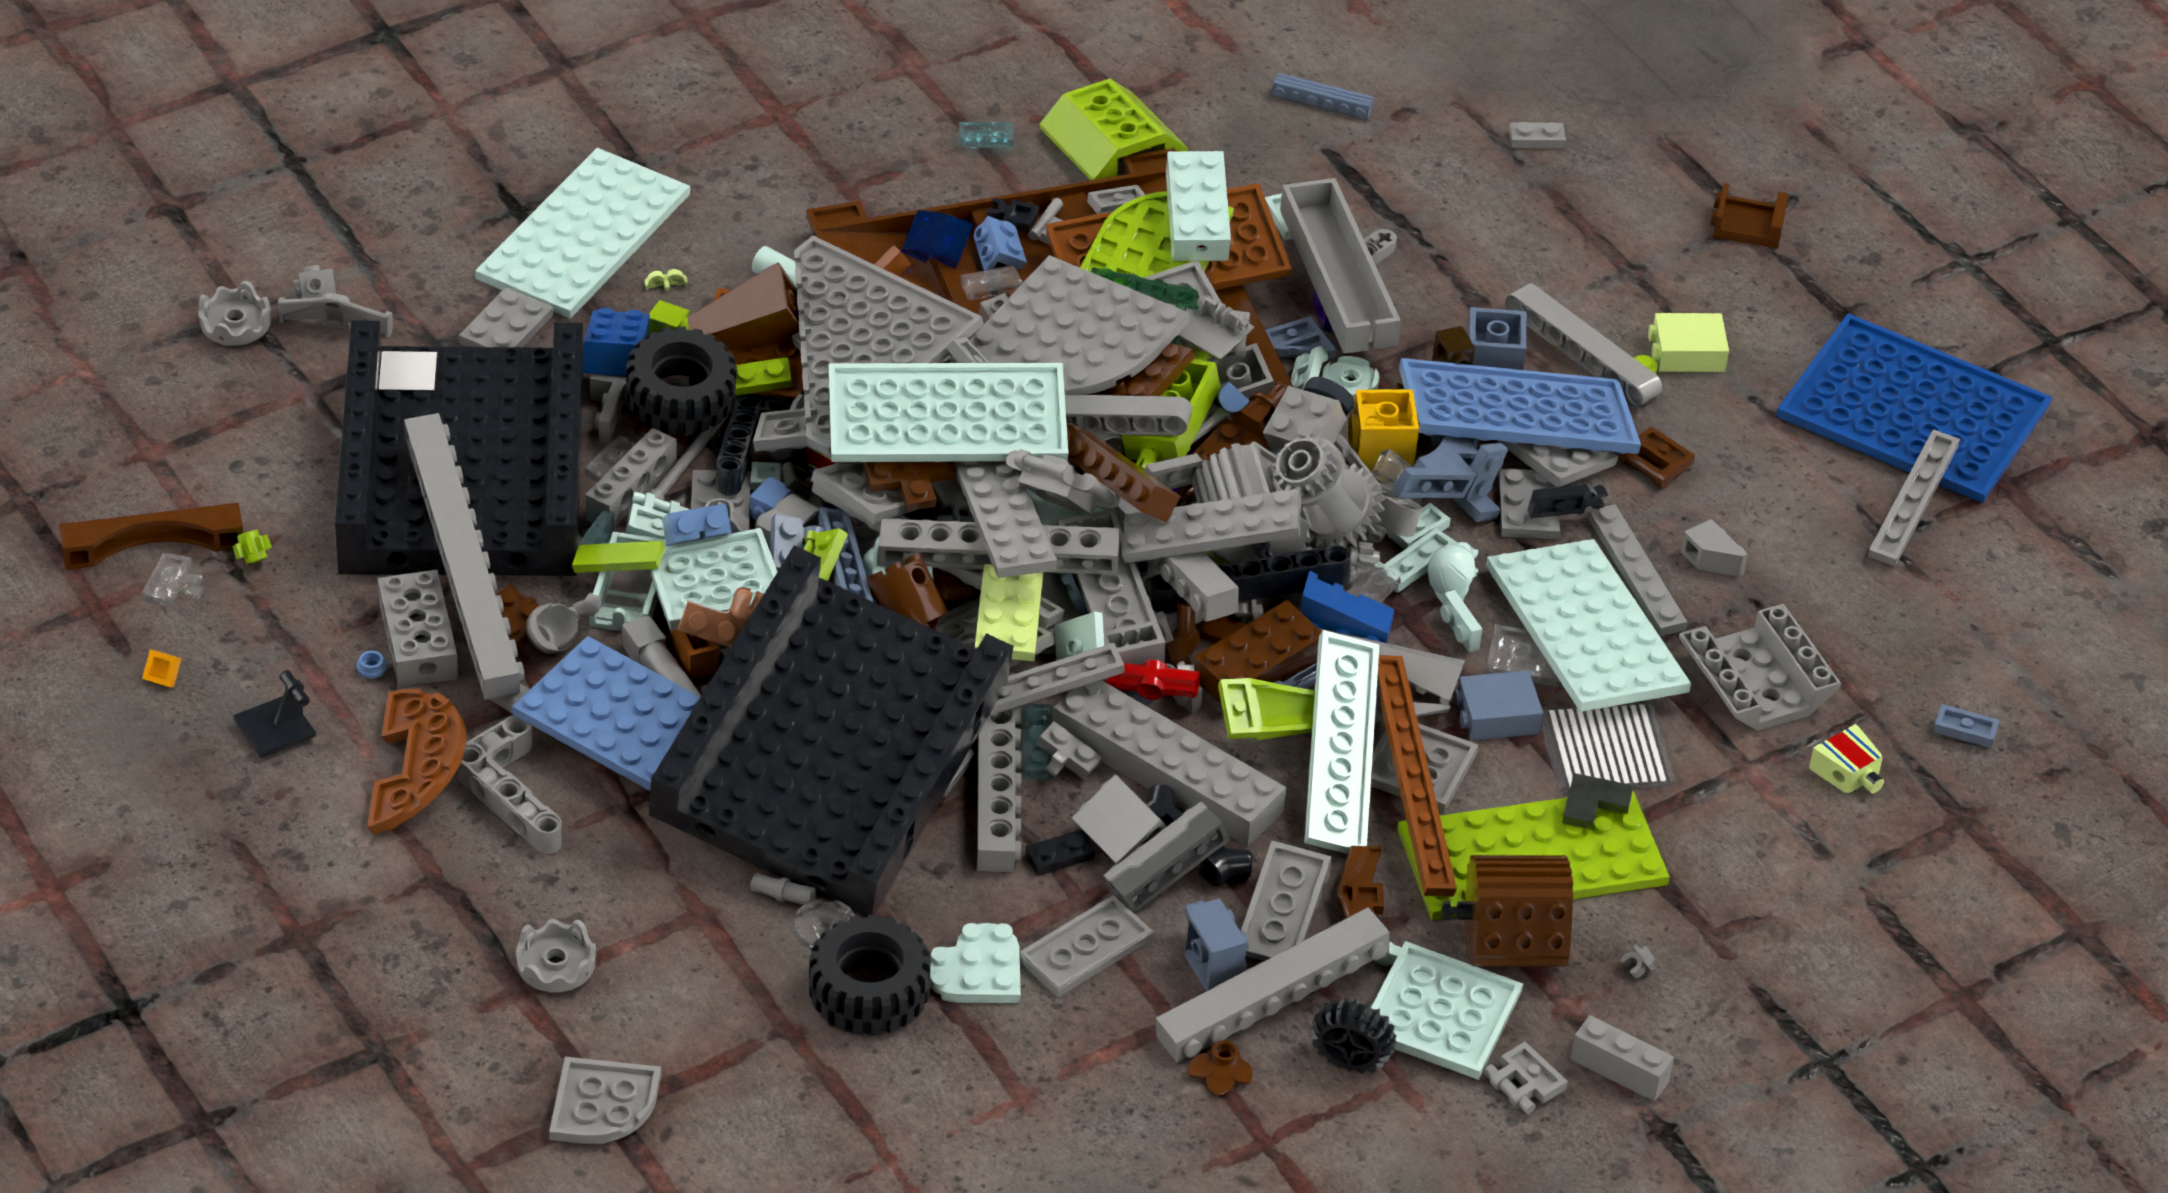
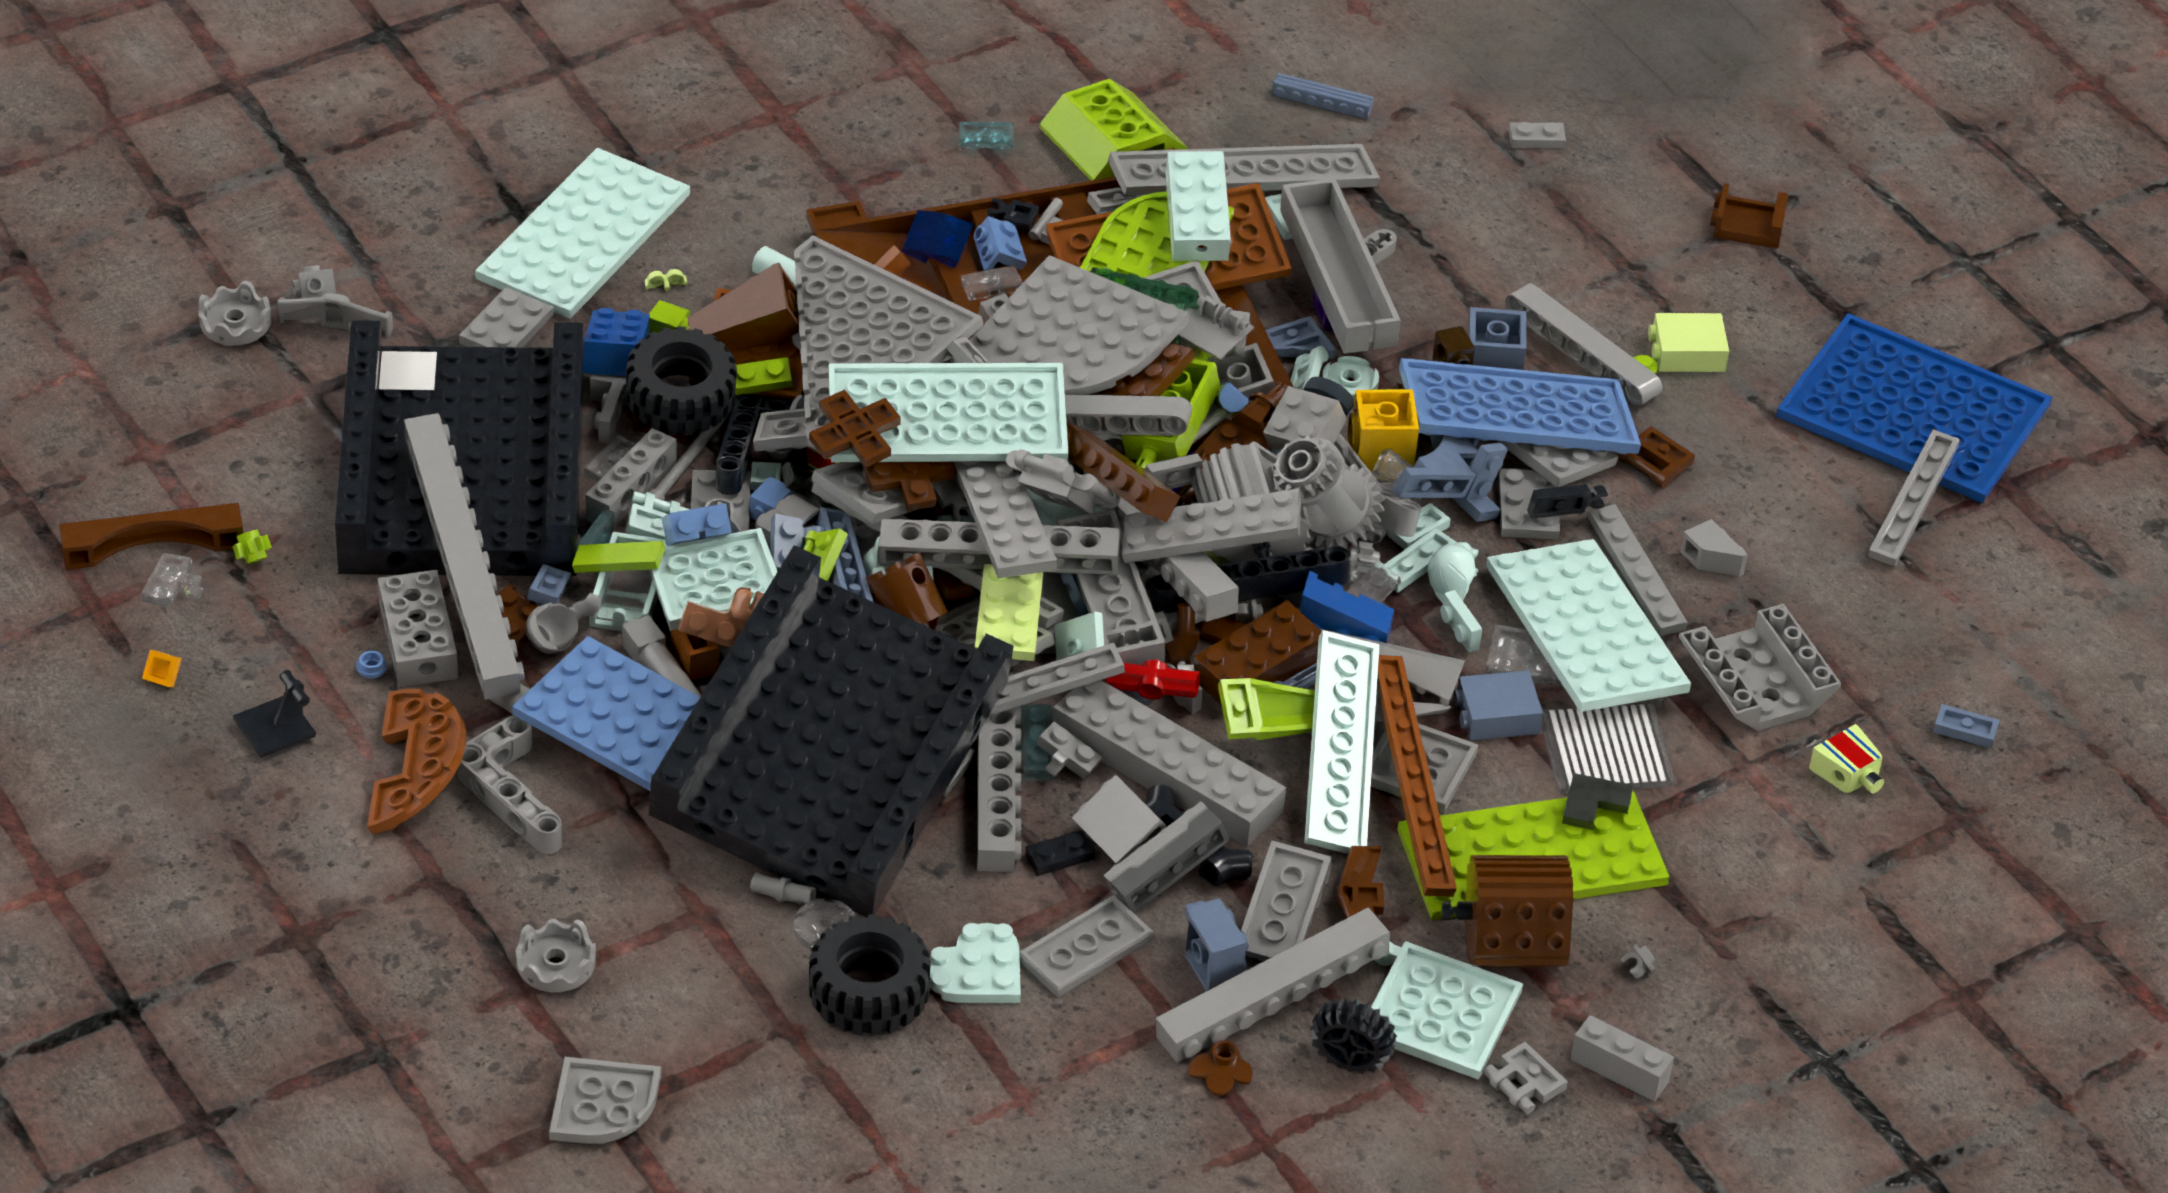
(548, 585): none -> sand blue plate
(855, 428): none -> reddish brown plate
(1269, 166): none -> light grey plate

